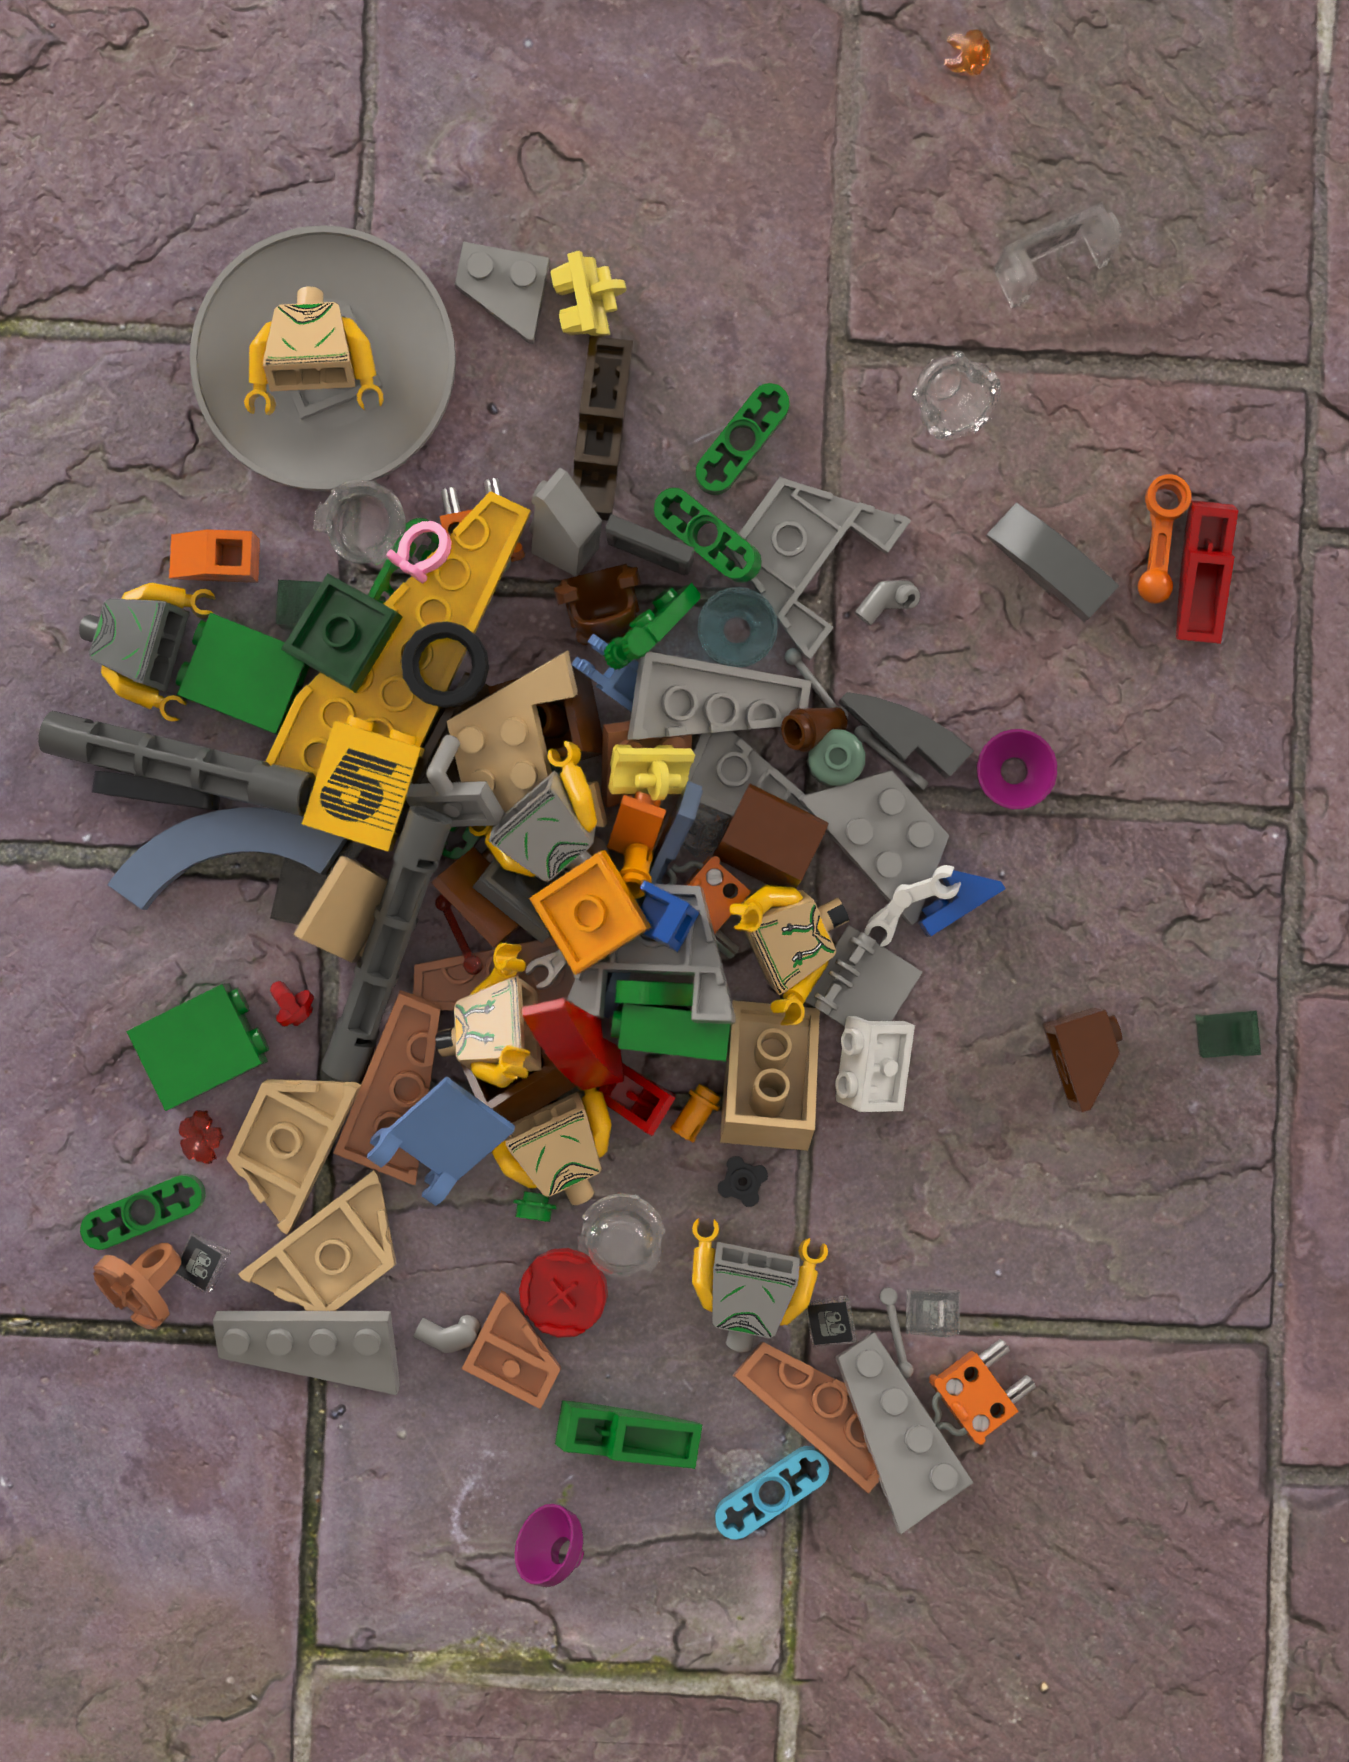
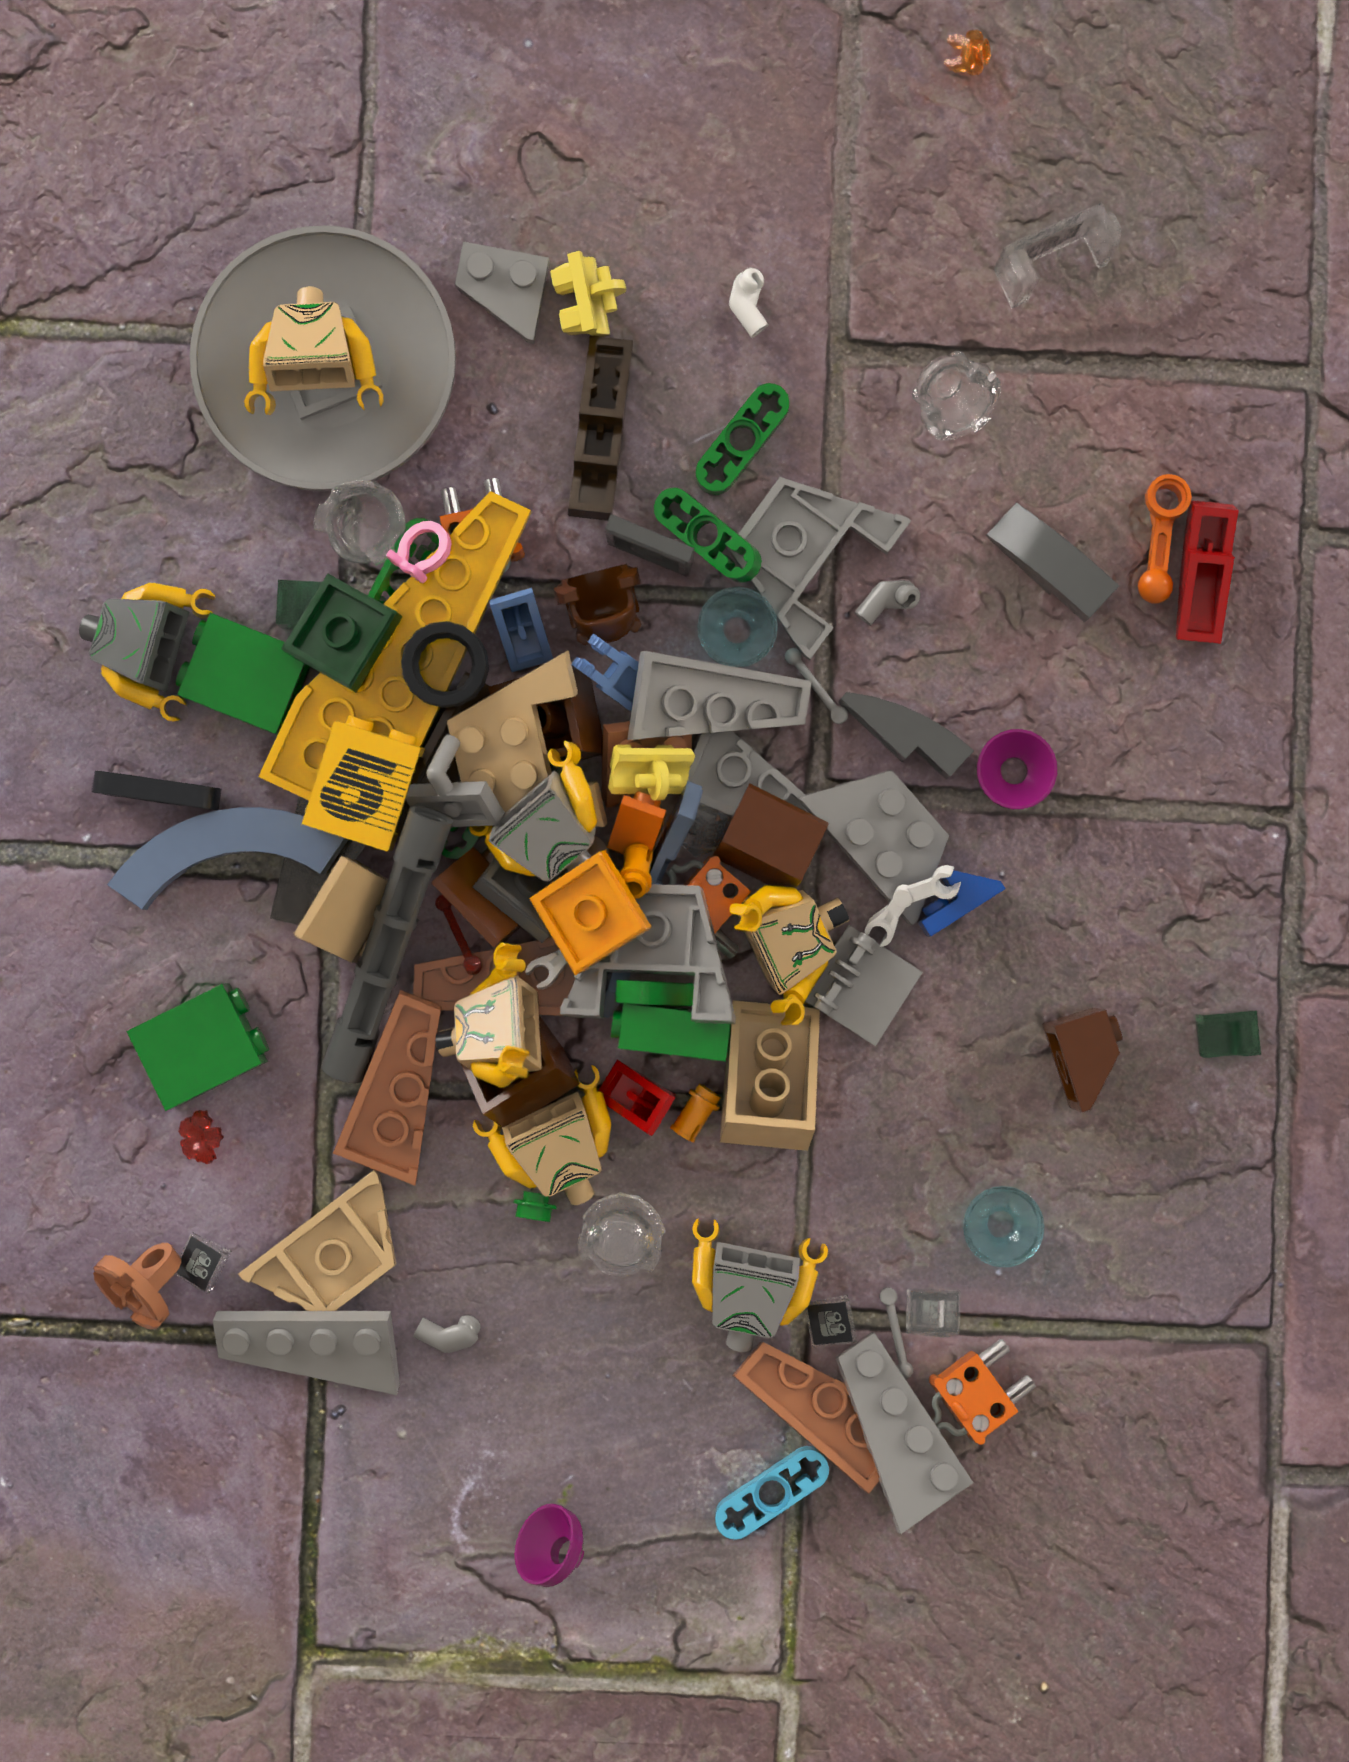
(109, 1213): green beam -> none
(176, 762): dark grey piece -> none
(215, 556): orange slope -> none
(289, 1141): tan wing -> none
(293, 1008): red plate -> none
(446, 1133): medium blue flag -> none
(512, 1355): nougat wing -> none
(521, 629): none -> medium blue slope
(563, 1292): red tile -> none
(564, 524): light grey slope -> none
(575, 1043): red slope -> none
(627, 1435): green slope -> none
(651, 626): green hinge -> none
(668, 916): blue panel -> none
(730, 1186): black plate -> none
(744, 301): none -> white arm
(808, 726): reddish brown cone -> none
(837, 758): sand green head -> none
(864, 735): light grey hinge -> none
(874, 1064): white bracket -> none
(1023, 1238): none -> clear light blue piece

